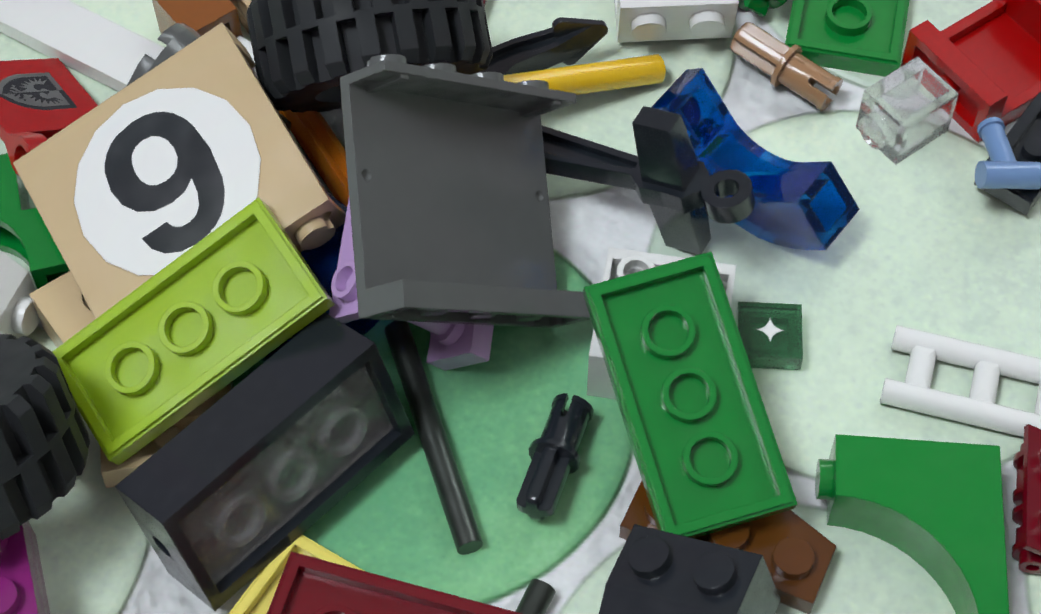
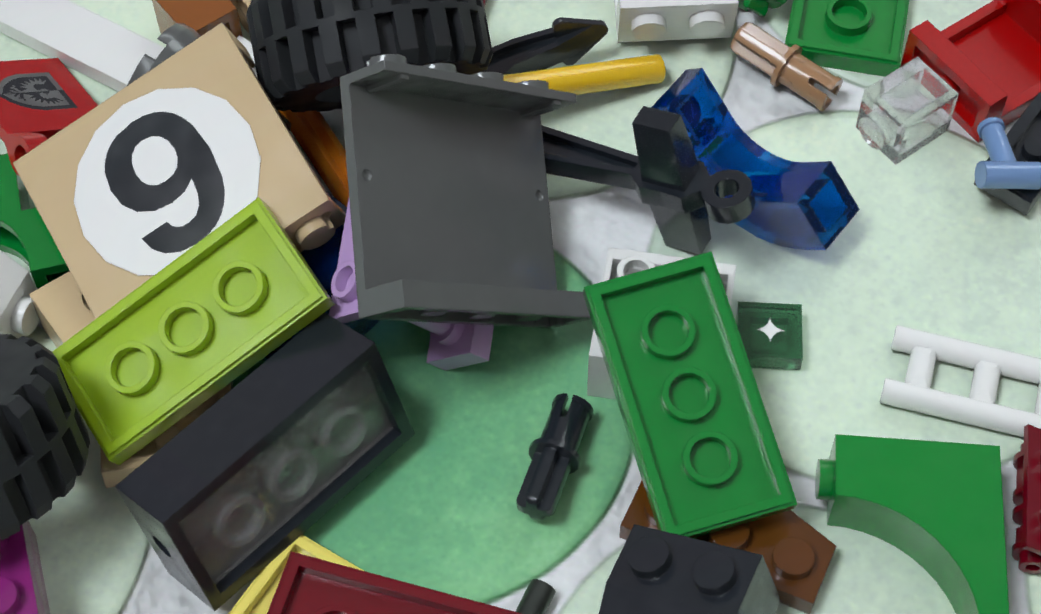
(433, 438): pearl dark grey bar -> none

